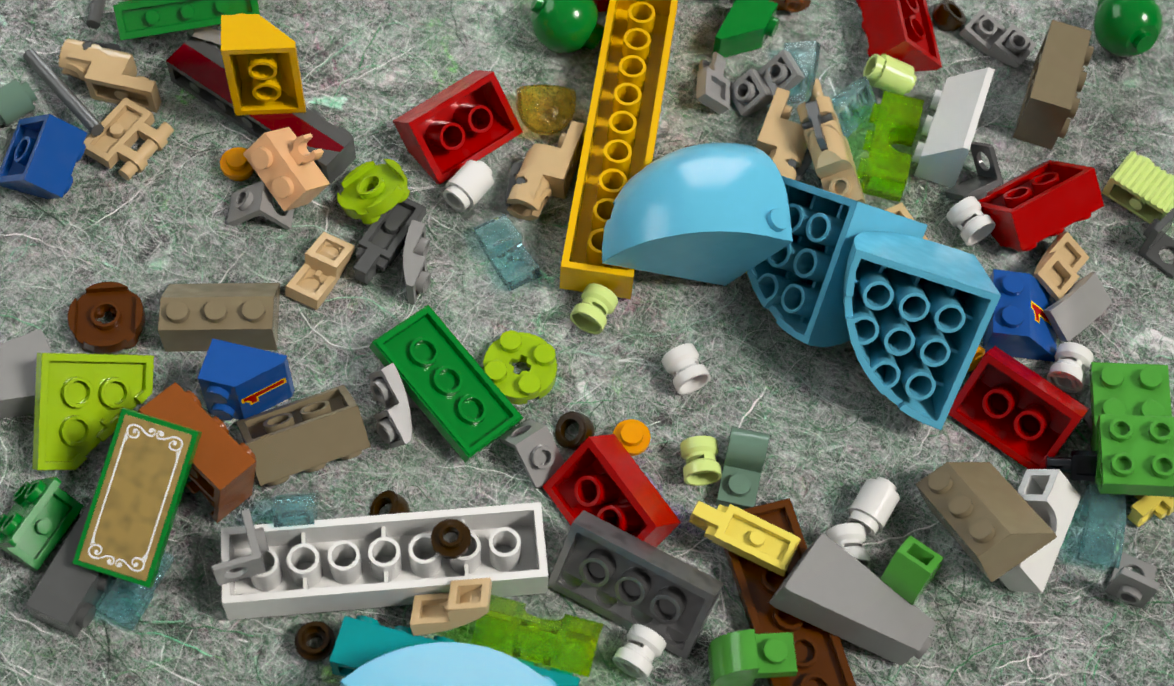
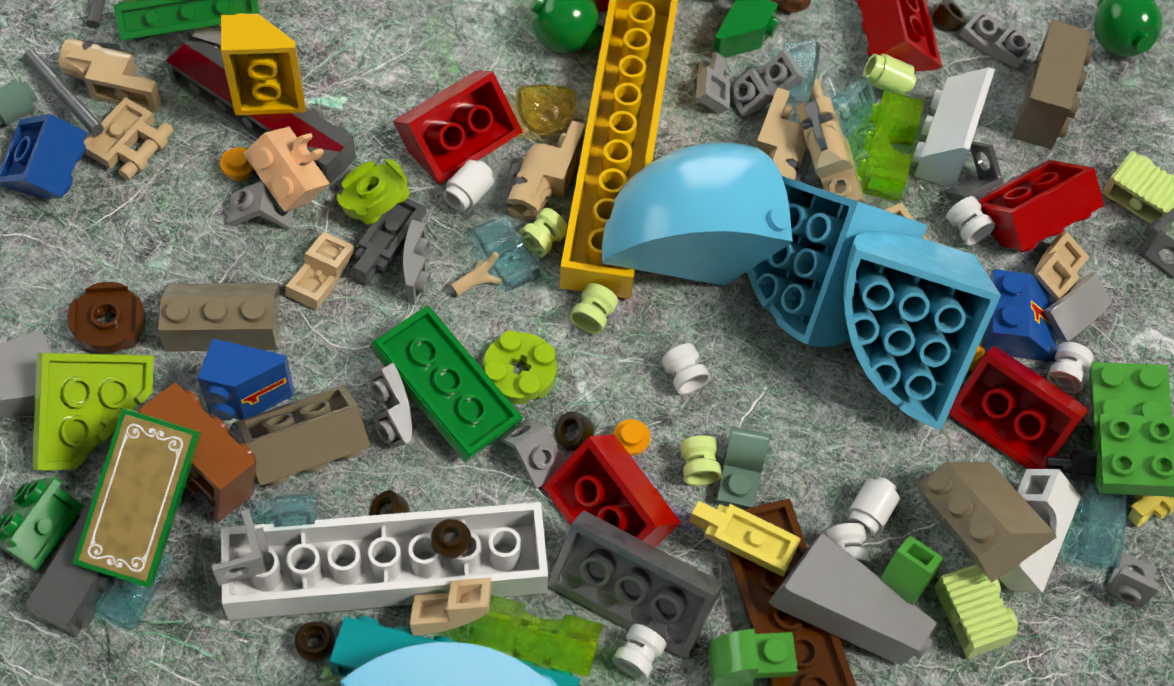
(477, 276): none -> tan bar
(546, 230): none -> yellowish green wheel
(976, 611): none -> yellowish green brick

